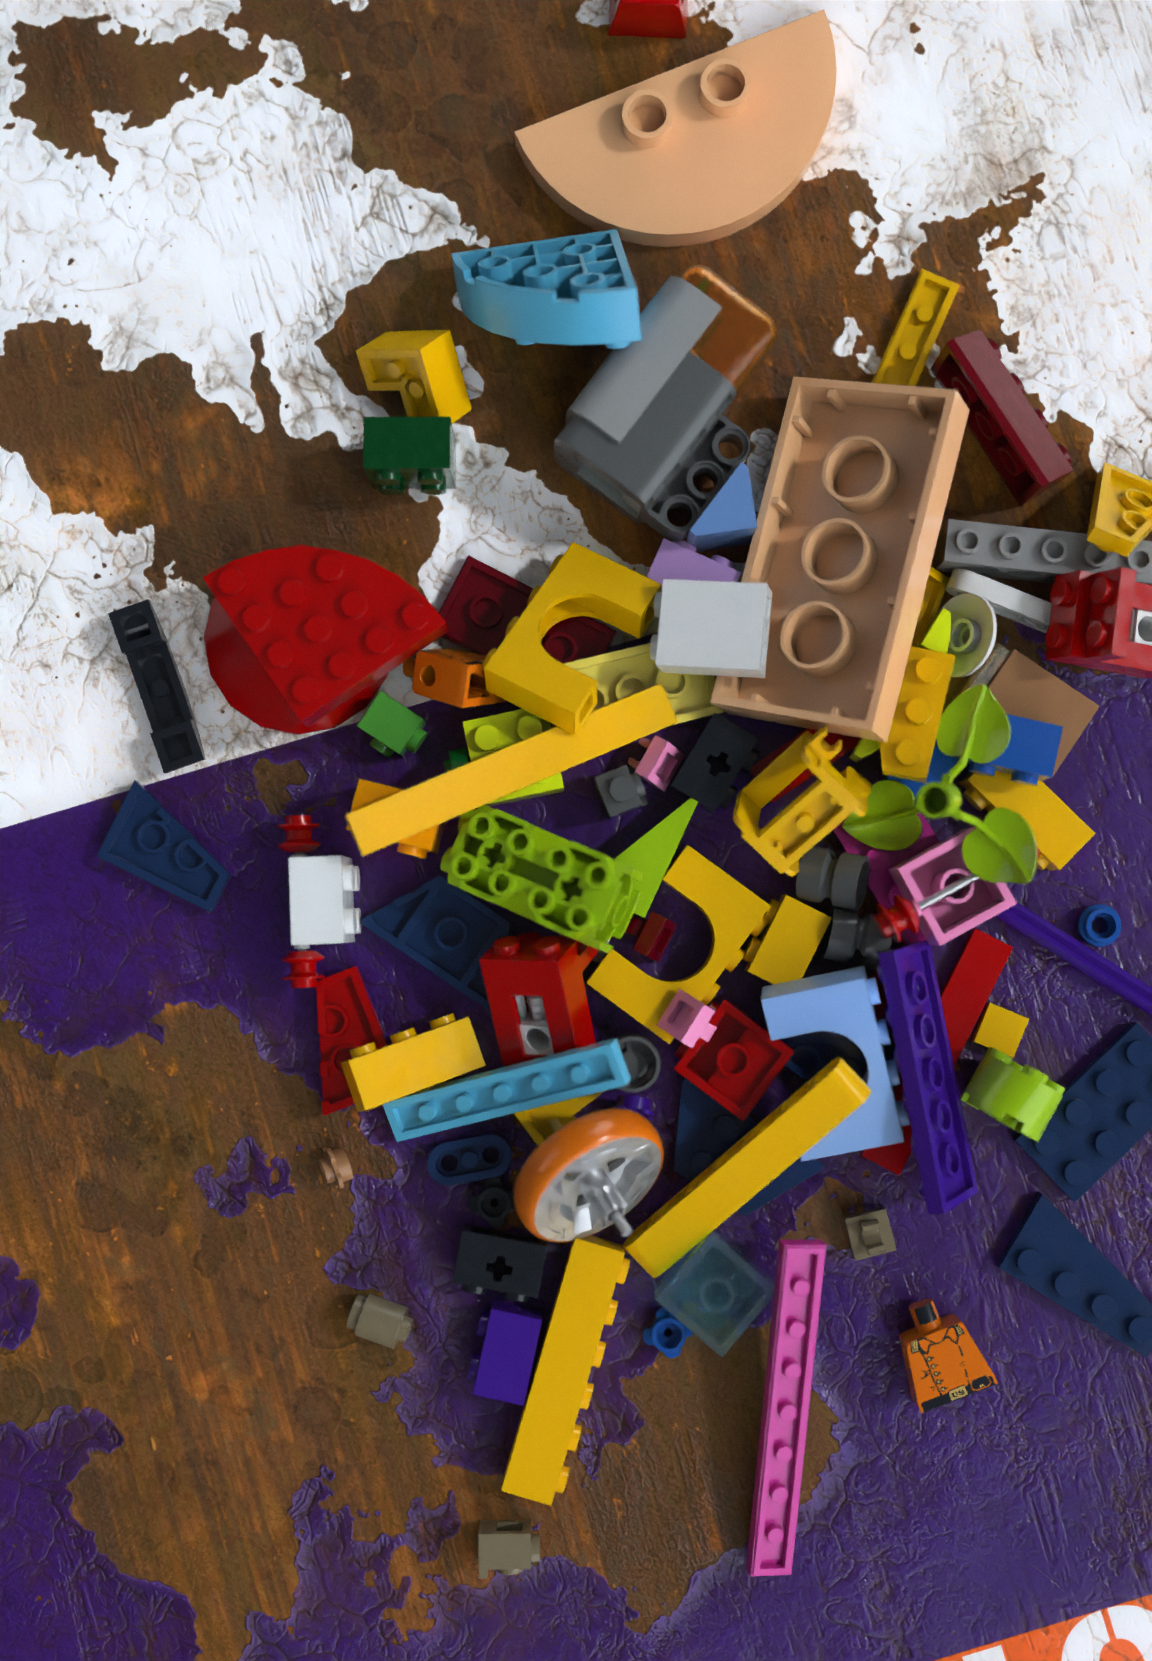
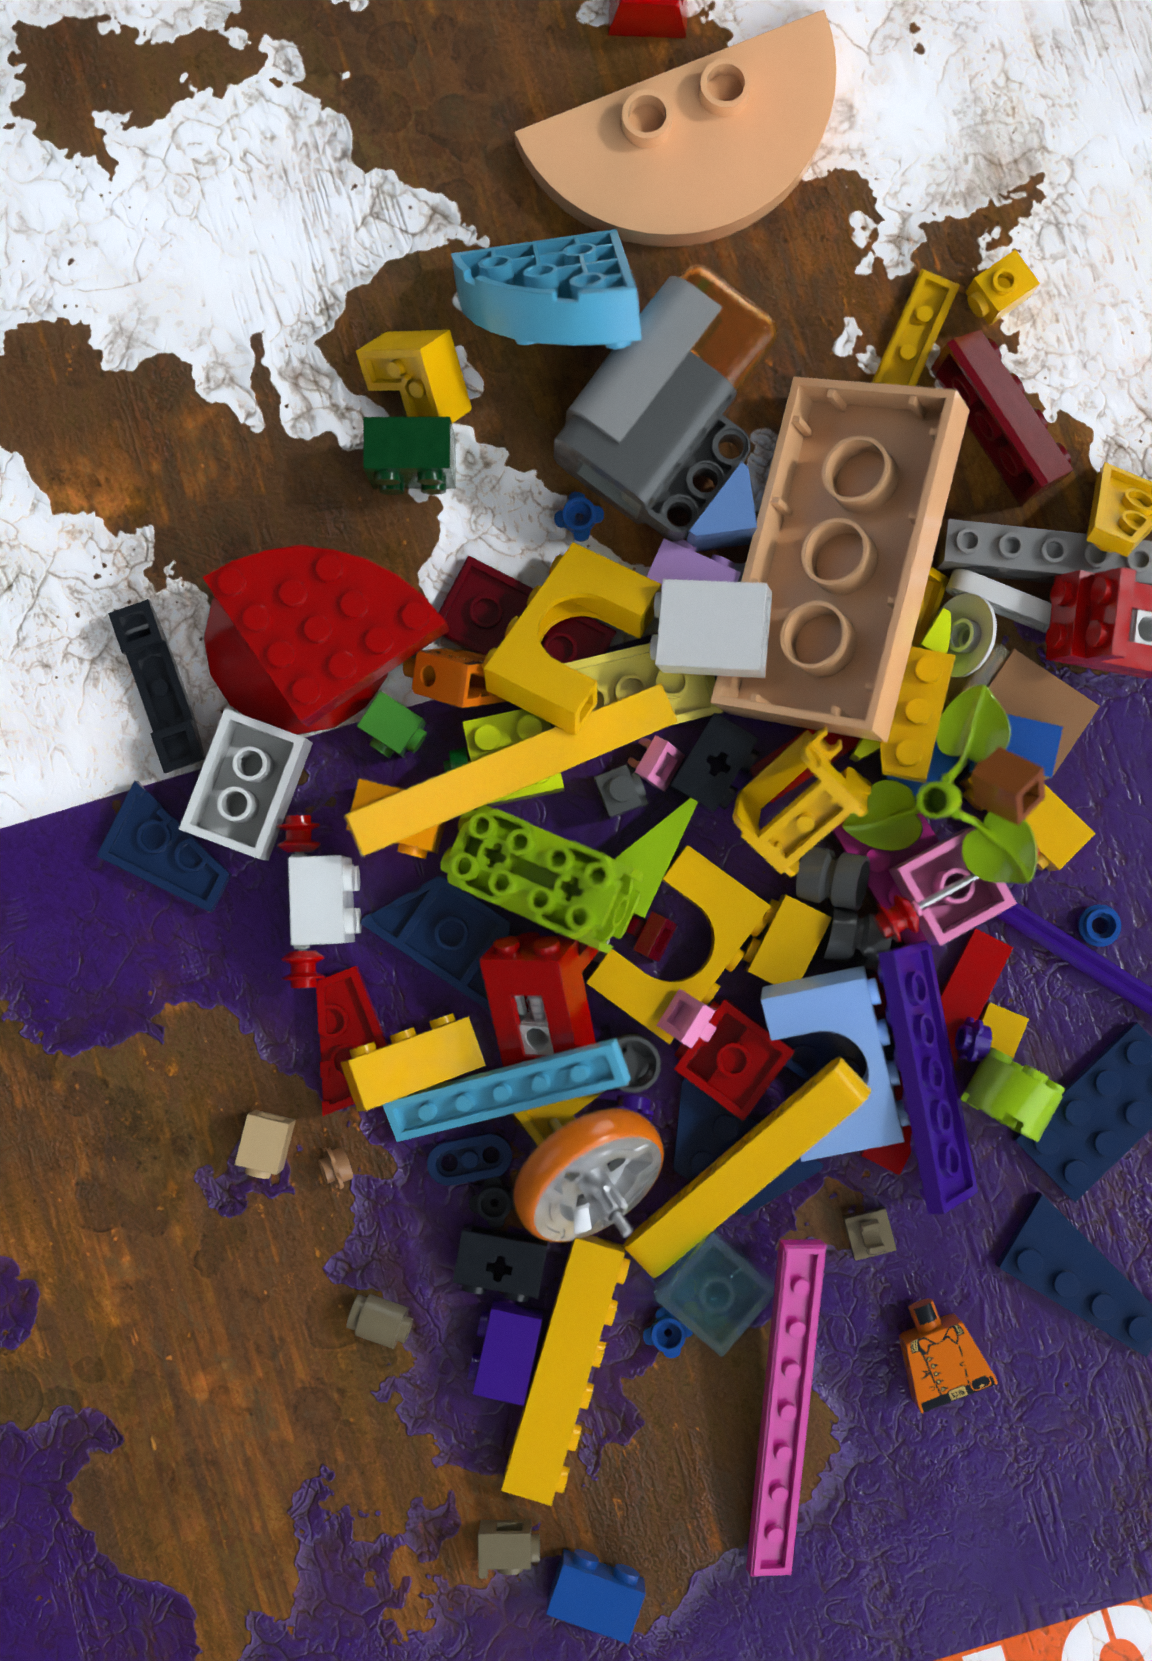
(246, 785): none -> white brick
(264, 1143): none -> tan brick
(579, 504): none -> blue plate
(596, 1595): none -> blue brick
(973, 1039): none -> dark purple plate
(1001, 288): none -> yellow brick
(1008, 785): none -> dark orange brick

